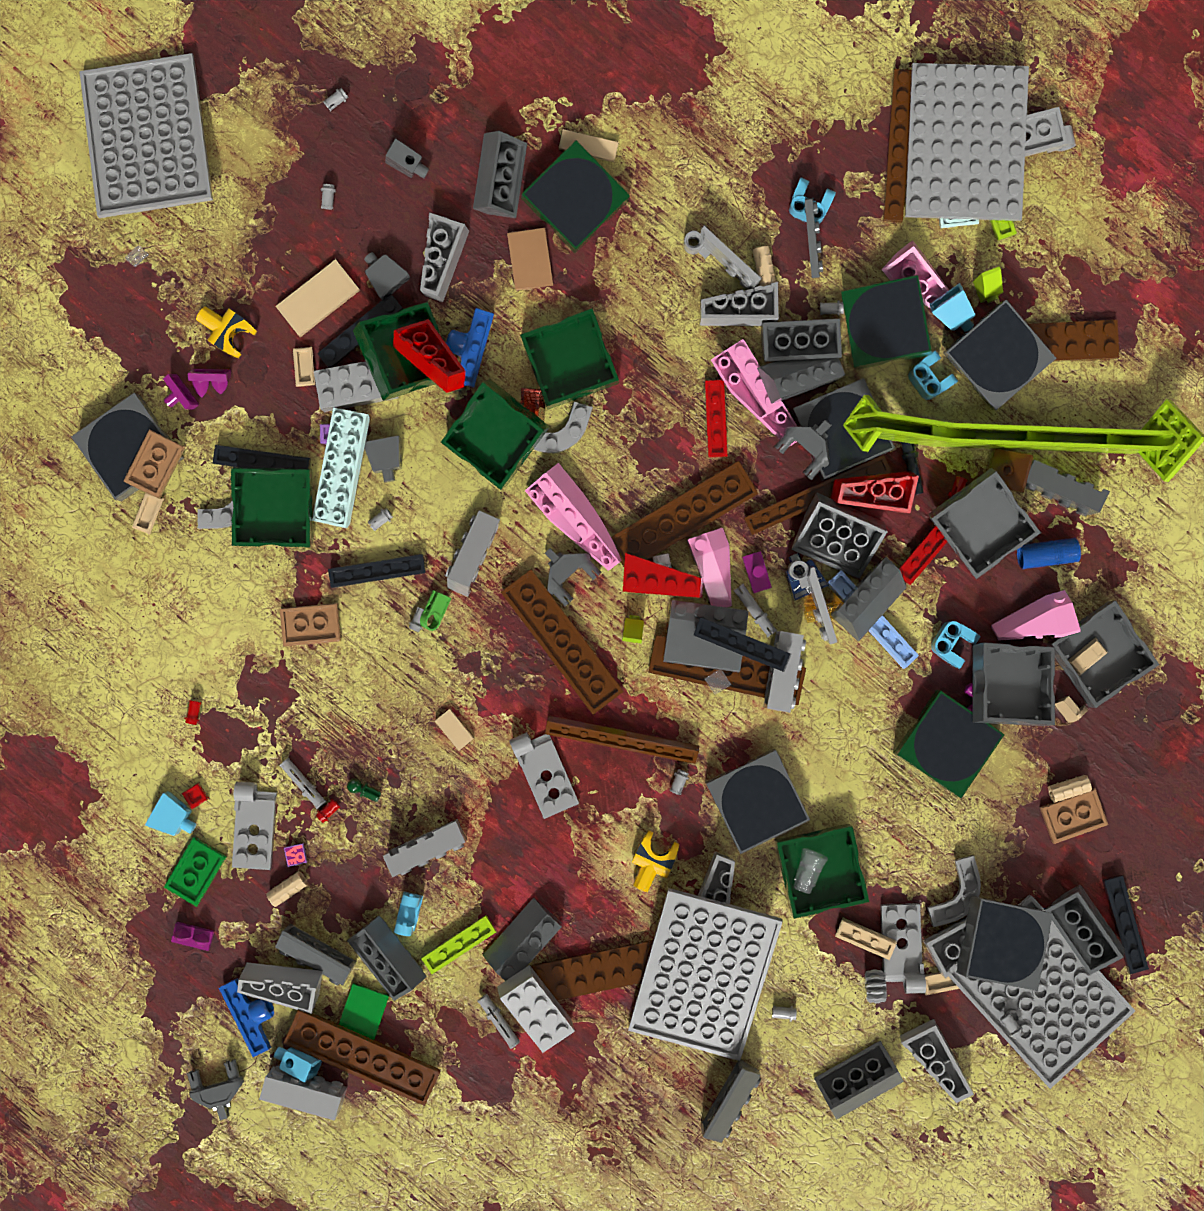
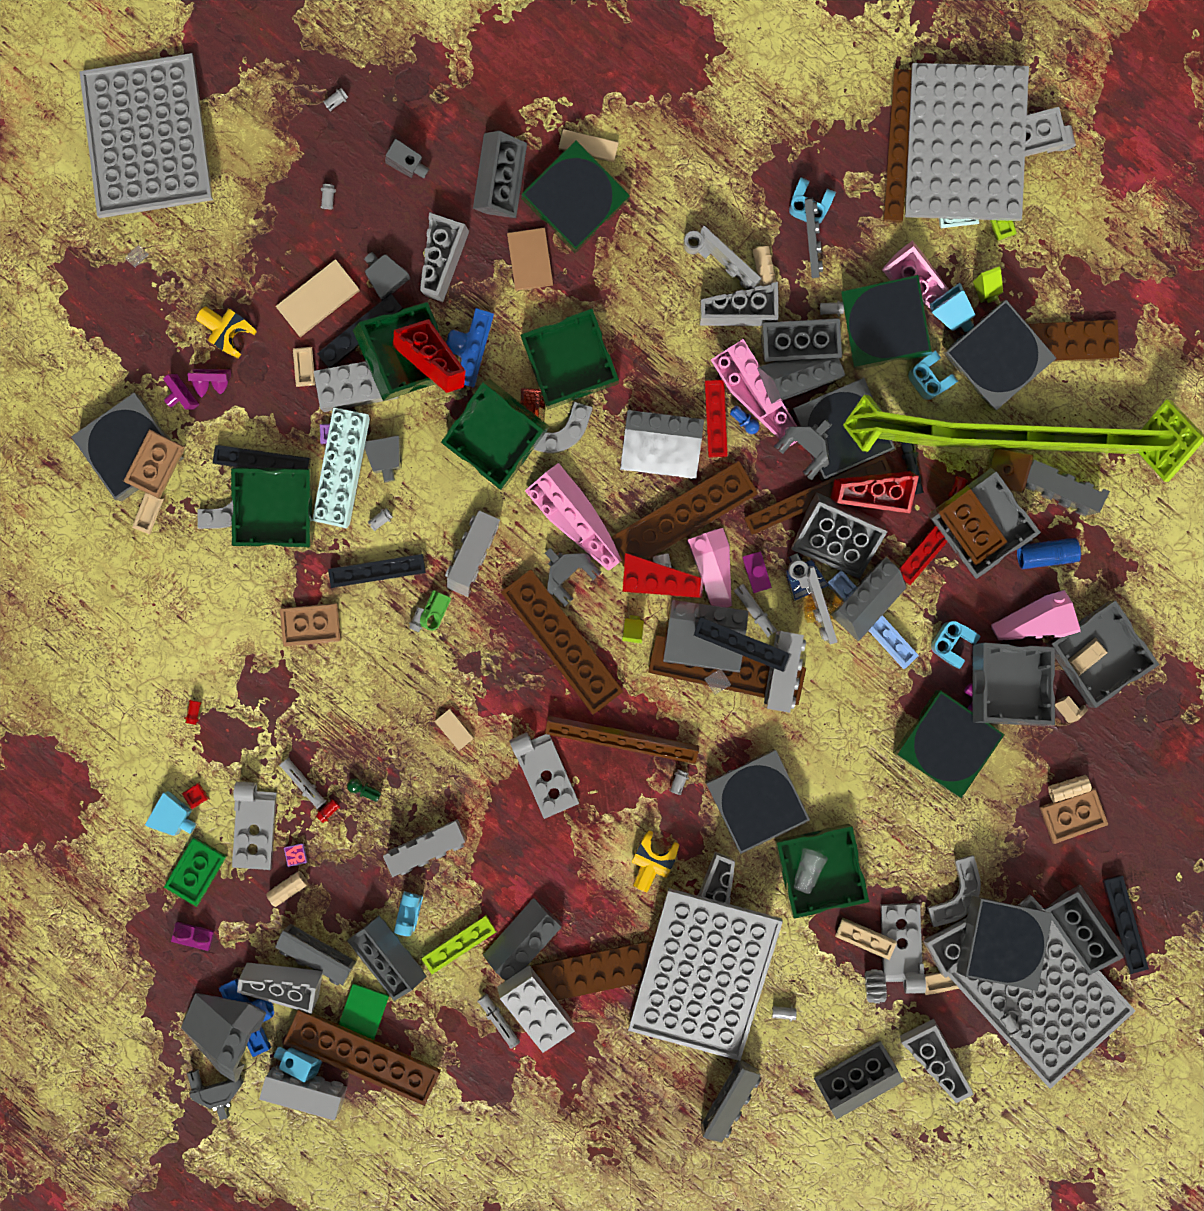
(222, 1030): none -> dark grey wedge
(662, 444): none -> slope
(751, 425): none -> blue axle
(971, 525): none -> reddish brown plate

